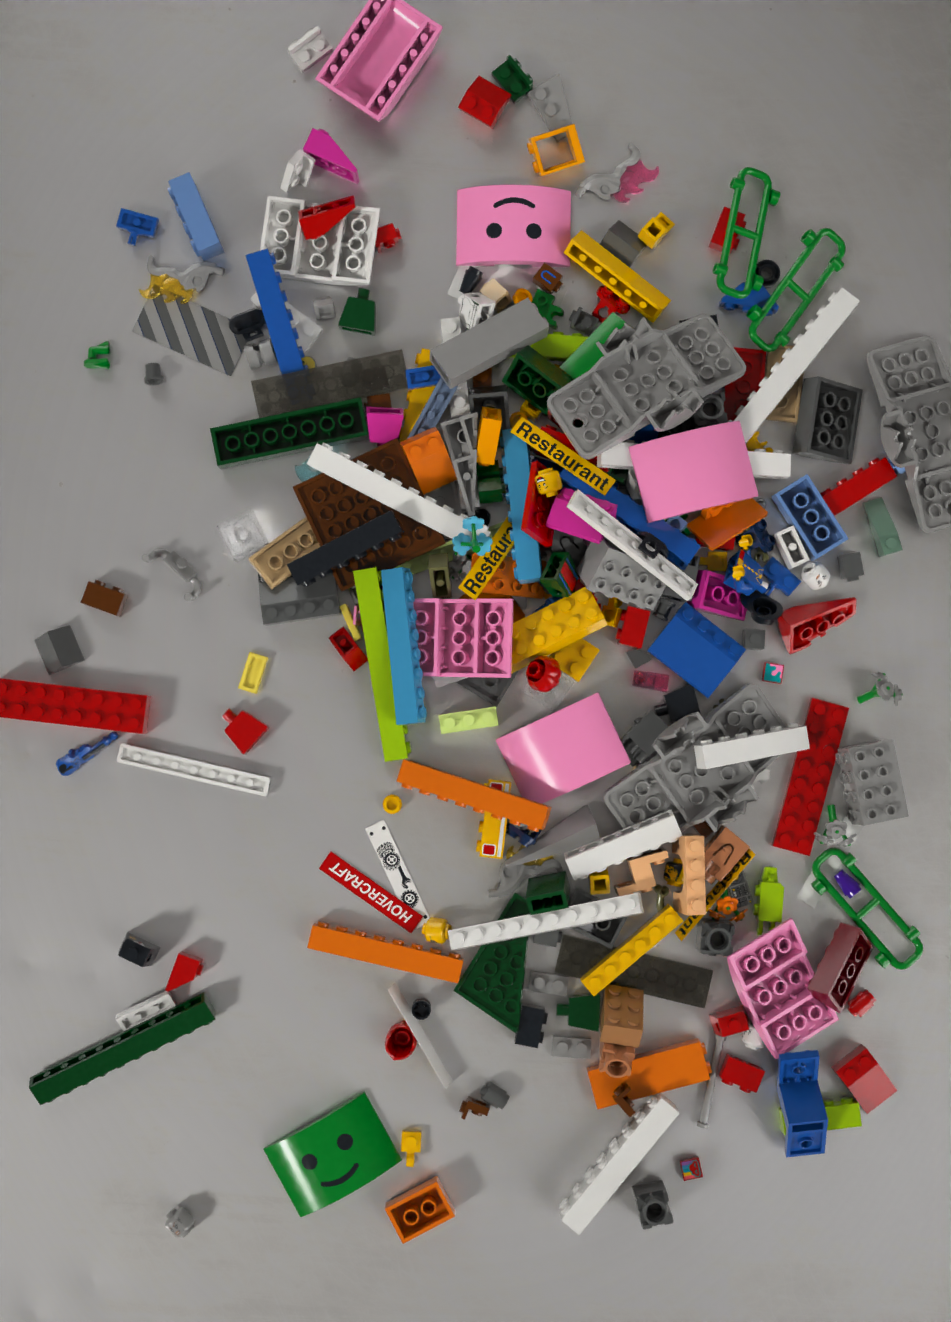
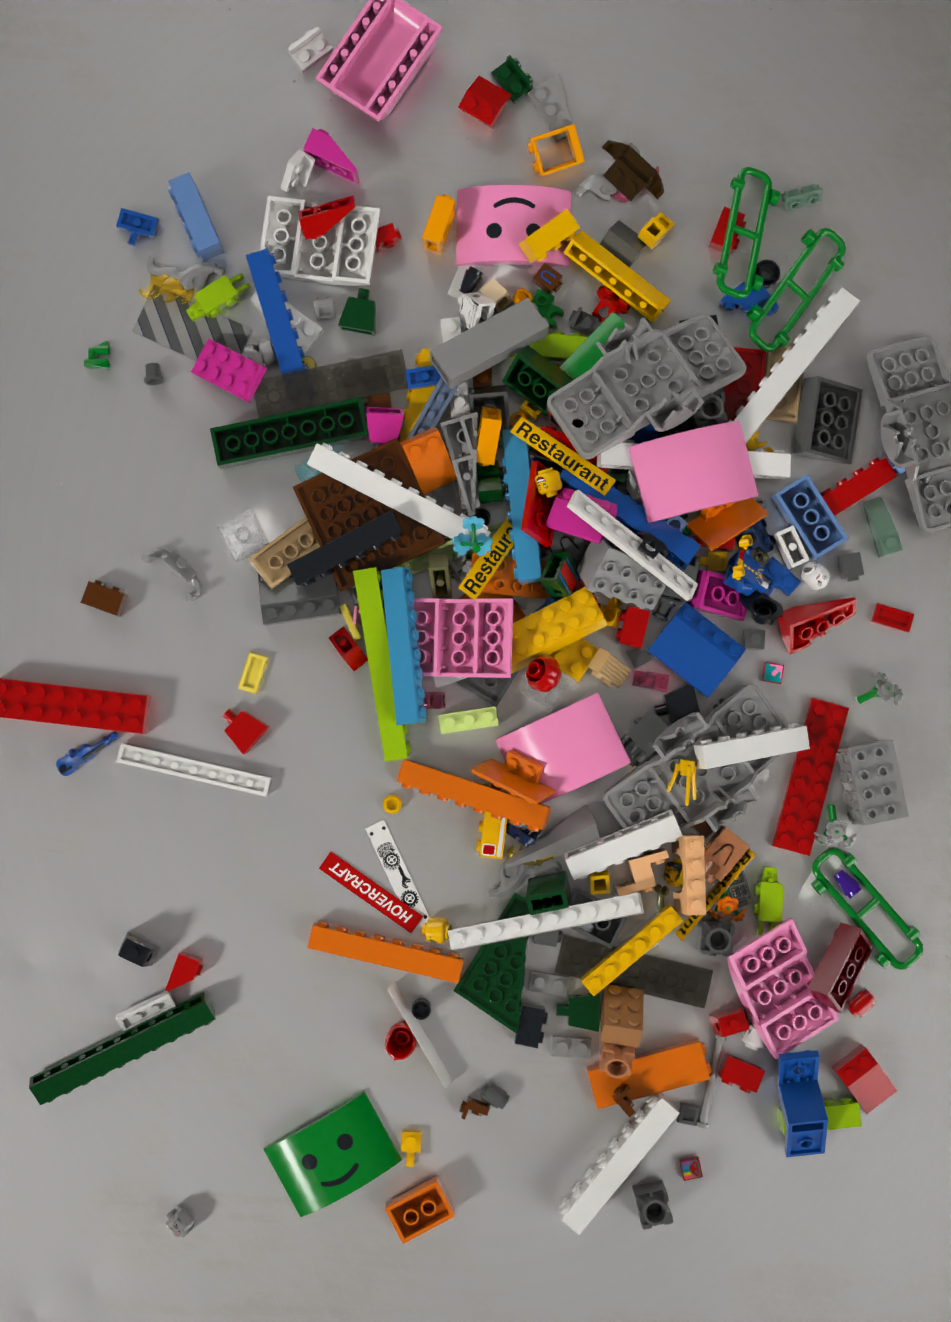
(59, 649): dark grey slope -> none
(217, 297): none -> lime hinge
(229, 370): none -> dark pink plate
(248, 323): black bracket -> none
(434, 700): none -> clear pink leg
(439, 223): none -> light orange window
(518, 776): none -> orange bracket
(549, 236): none -> yellow brick
(608, 668): none -> tan brick
(631, 171): none -> dark brown plate
(687, 769): none -> yellow plant
(688, 1114): none -> dark grey tile
(810, 195): none -> sand green hinge
(892, 617): none -> red tile

